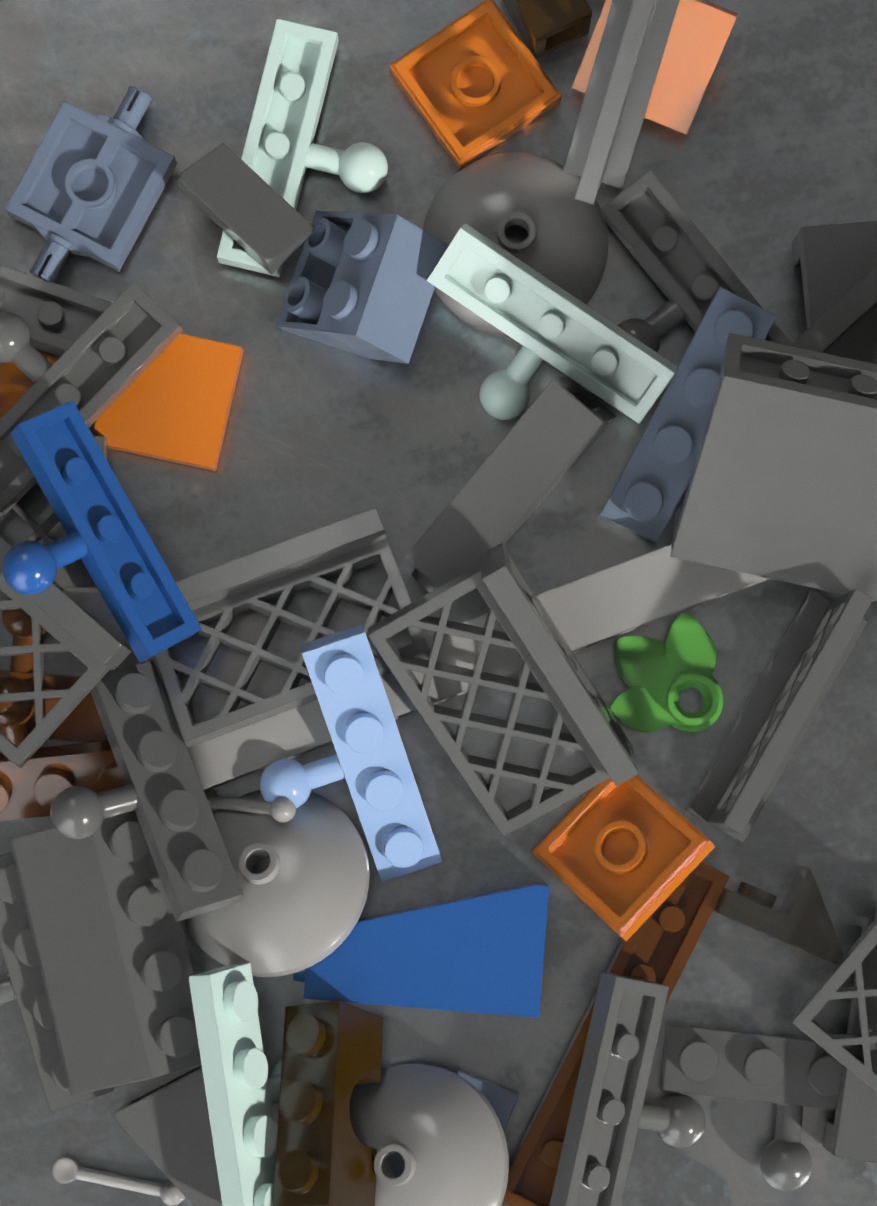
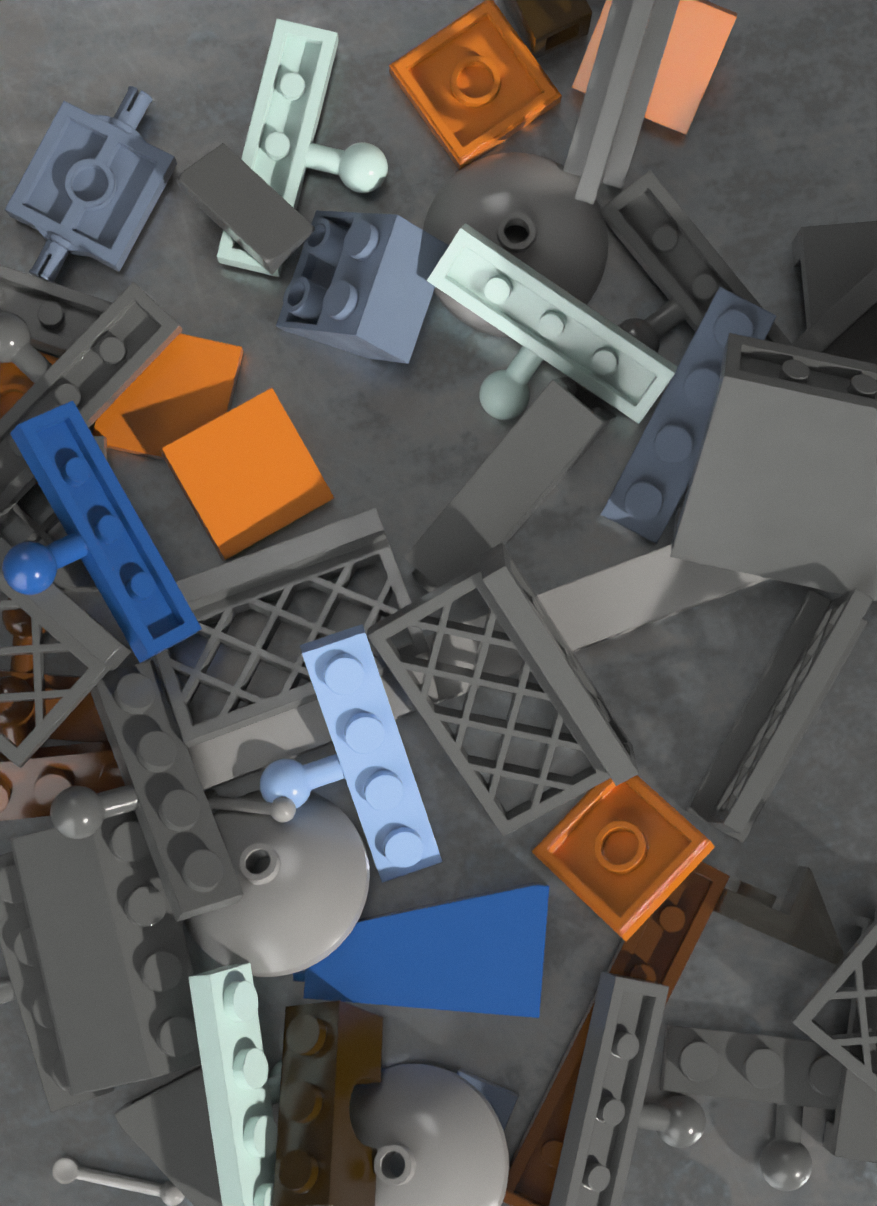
(247, 474): none -> orange tile
(659, 674): bright green plate -> none

